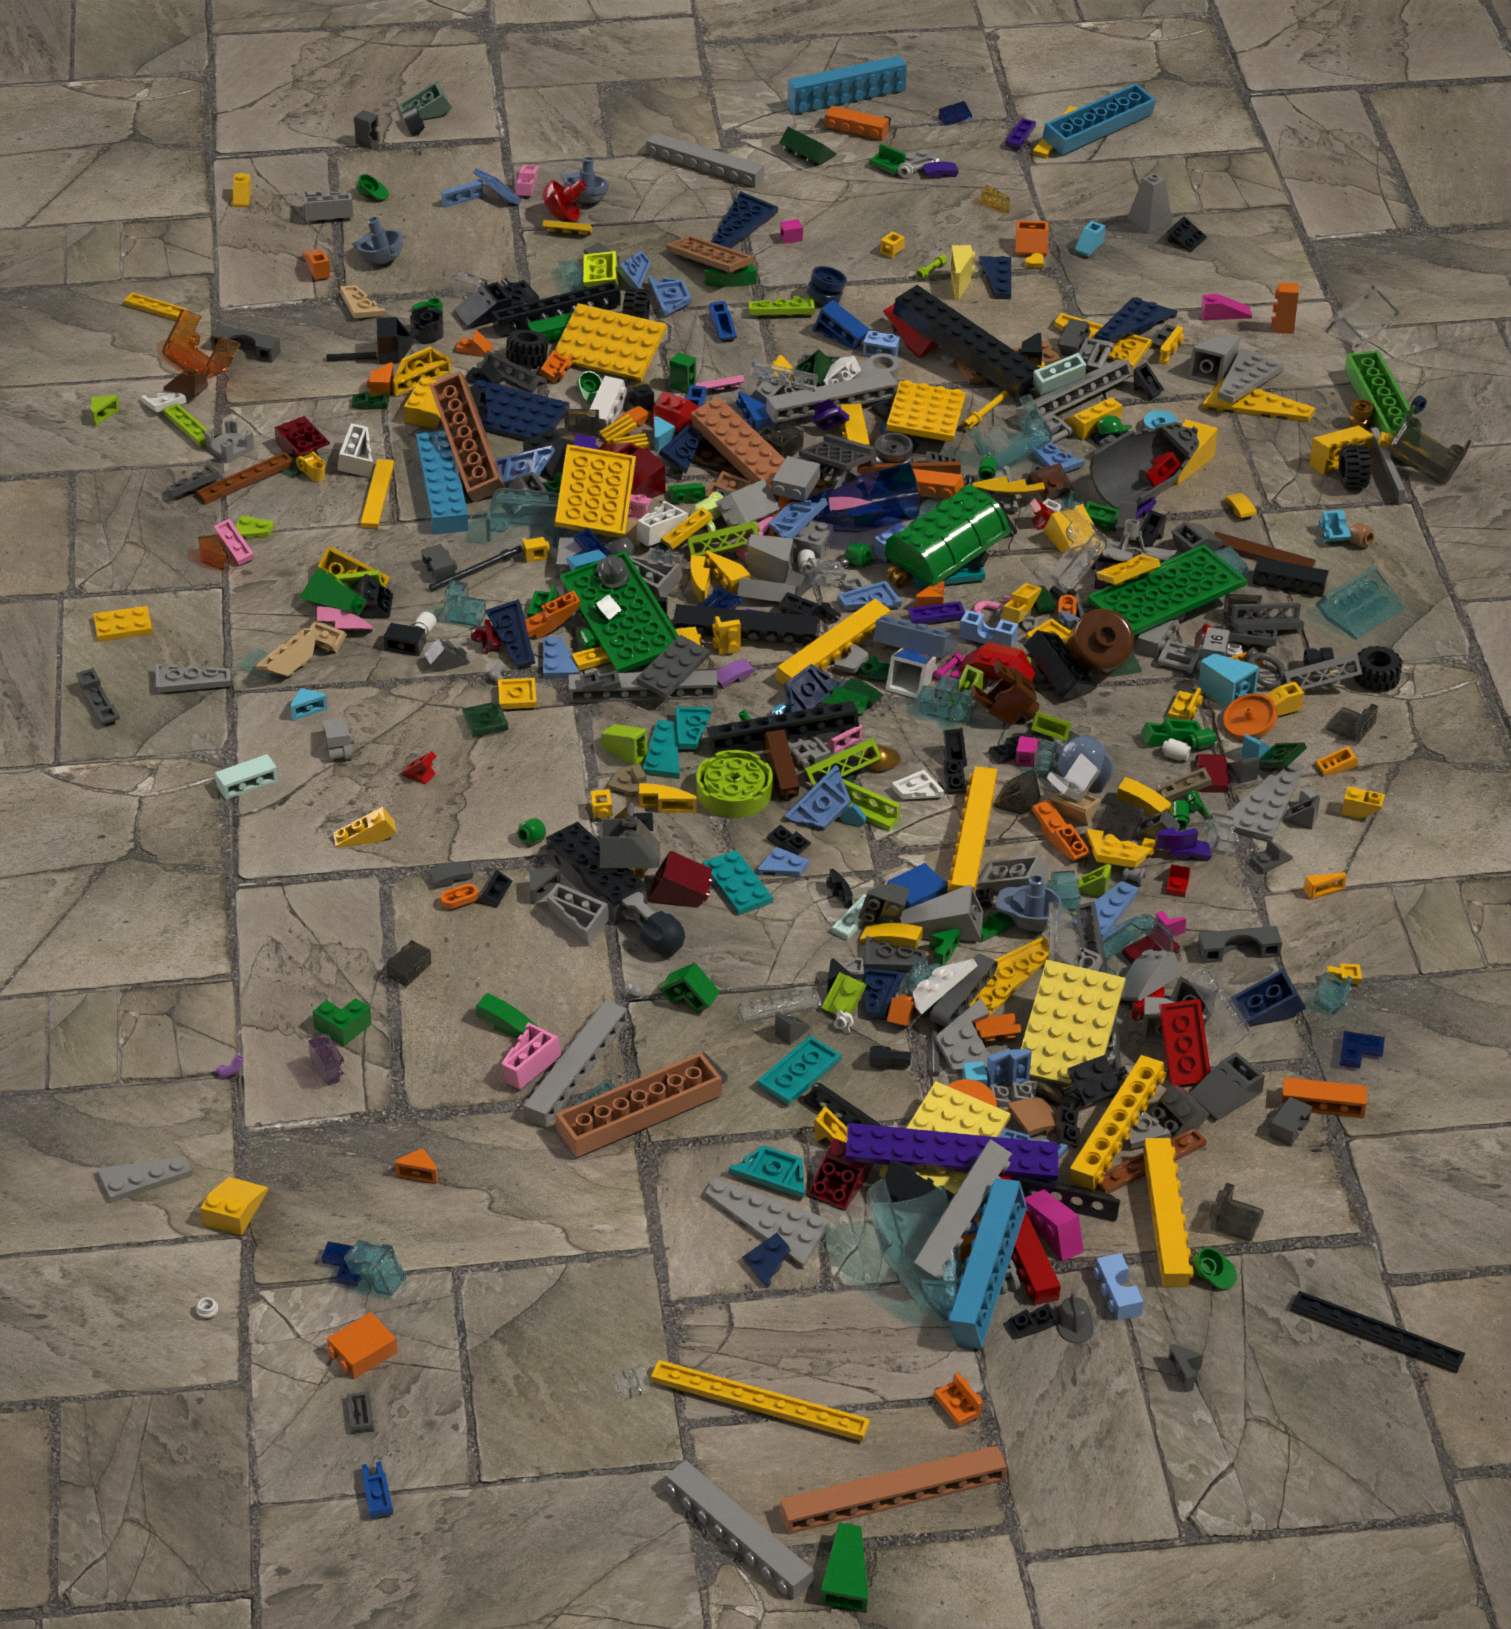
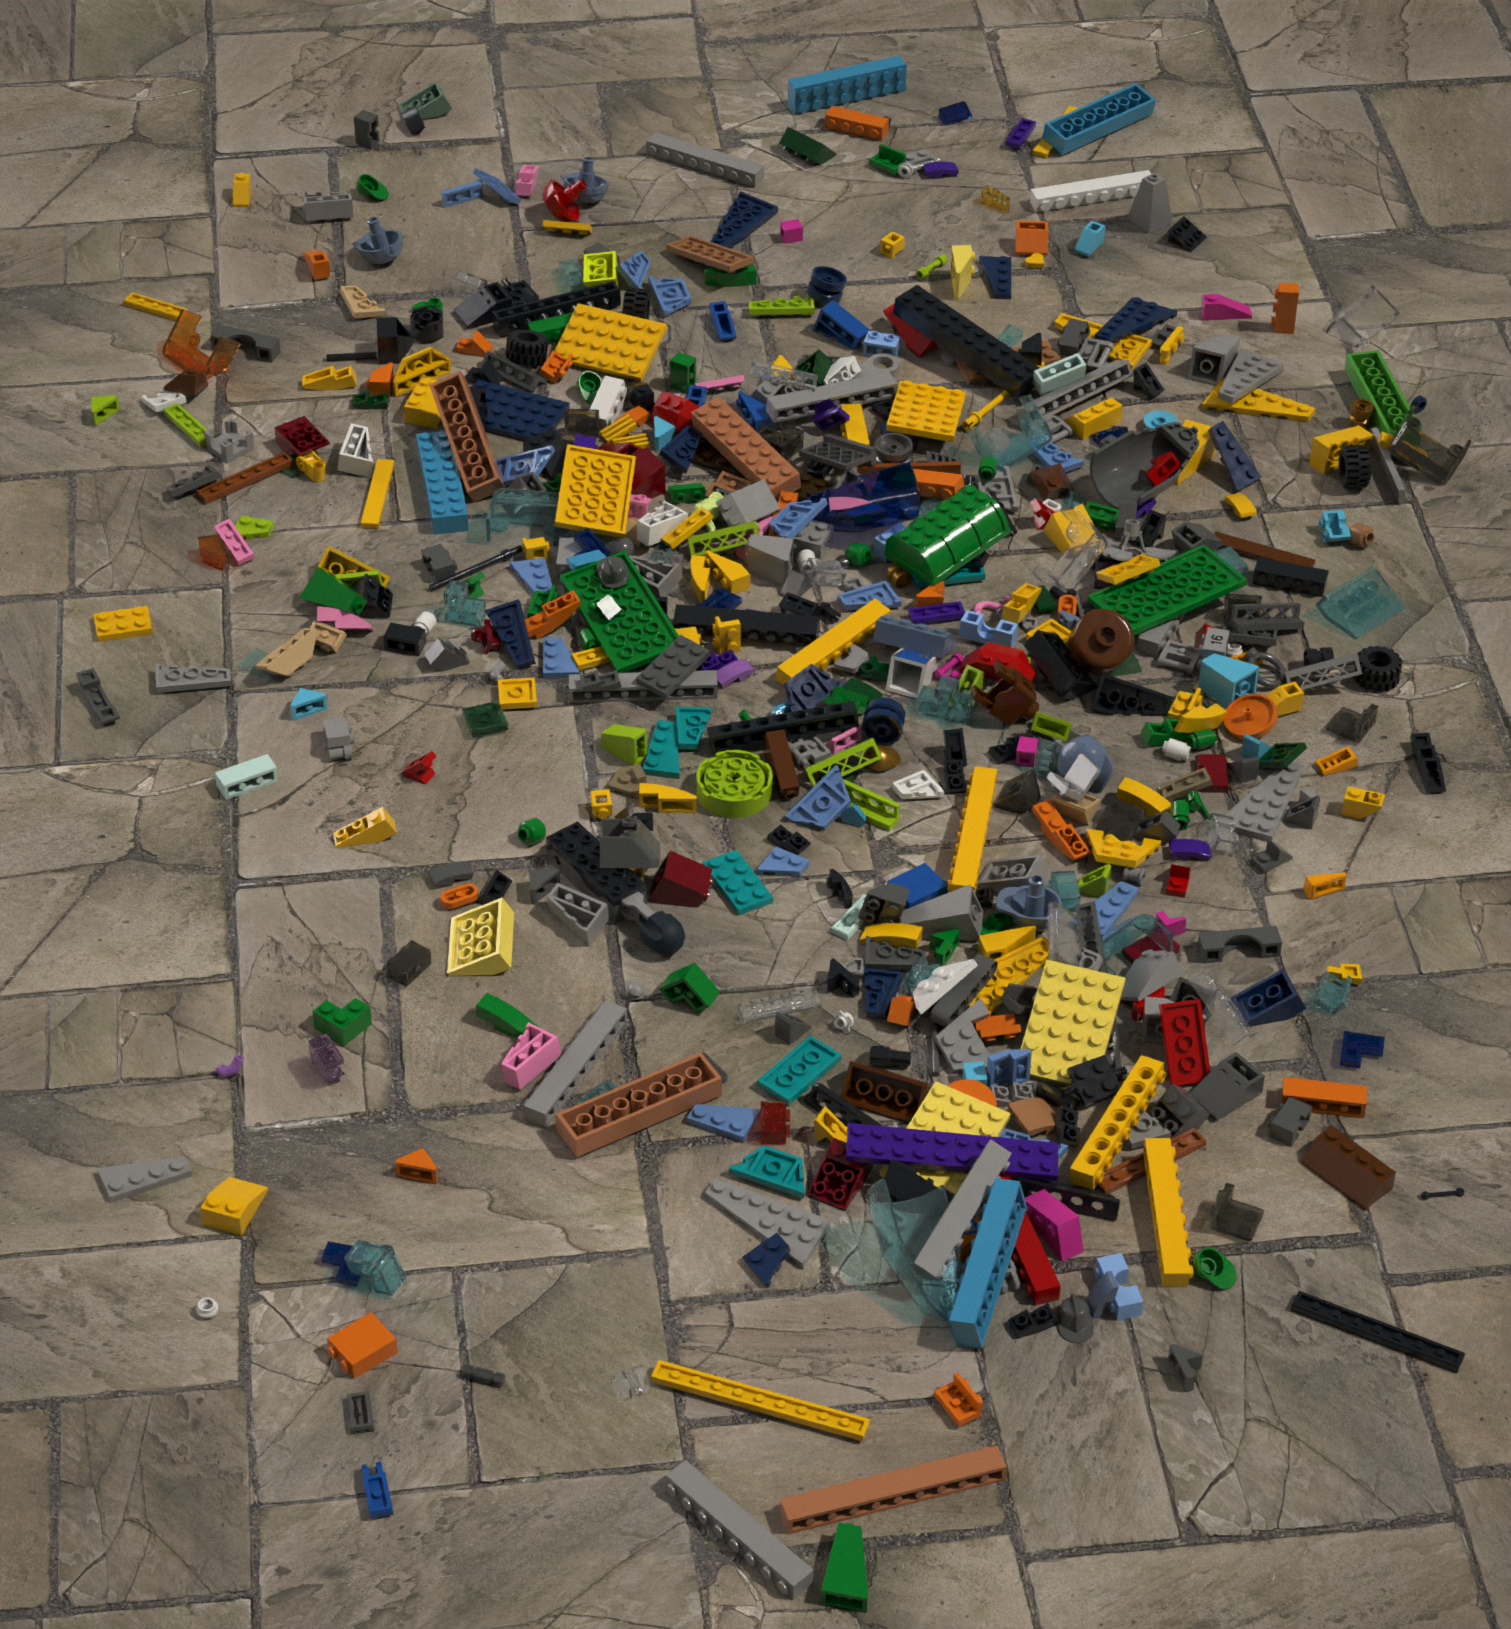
(330, 379): none -> yellow slope
(474, 587): none -> green slope
(481, 940): none -> light yellow slope
(483, 1375): none -> dark grey axle
(533, 573): none -> medium blue wing
(716, 662): none -> dark purple slope
(724, 1120): none -> medium blue wing
(764, 589): light grey slope -> none
(773, 1122): none -> clear red brick
(796, 478): light grey brick -> none
(843, 994): lime plate -> none
(883, 721): none -> dark blue wheel
(883, 1091): none -> reddish brown slope
(1002, 486): yellow slope -> none
(1003, 942): none -> yellow slope
(1011, 330): none -> clear light blue slope
(1019, 998): none -> dark grey bracket
(1086, 191): none -> white brick
(1101, 1293): none -> sand blue slope
(1111, 424): green cap -> none
(1123, 697): none -> black wedge
(1172, 840): dark purple slope -> none
(1201, 718): none -> yellow slope
(1237, 463): none -> dark blue wing
(1349, 1168): none -> reddish brown slope
(1427, 762): none -> black slope
(1459, 1192): none -> black hinge

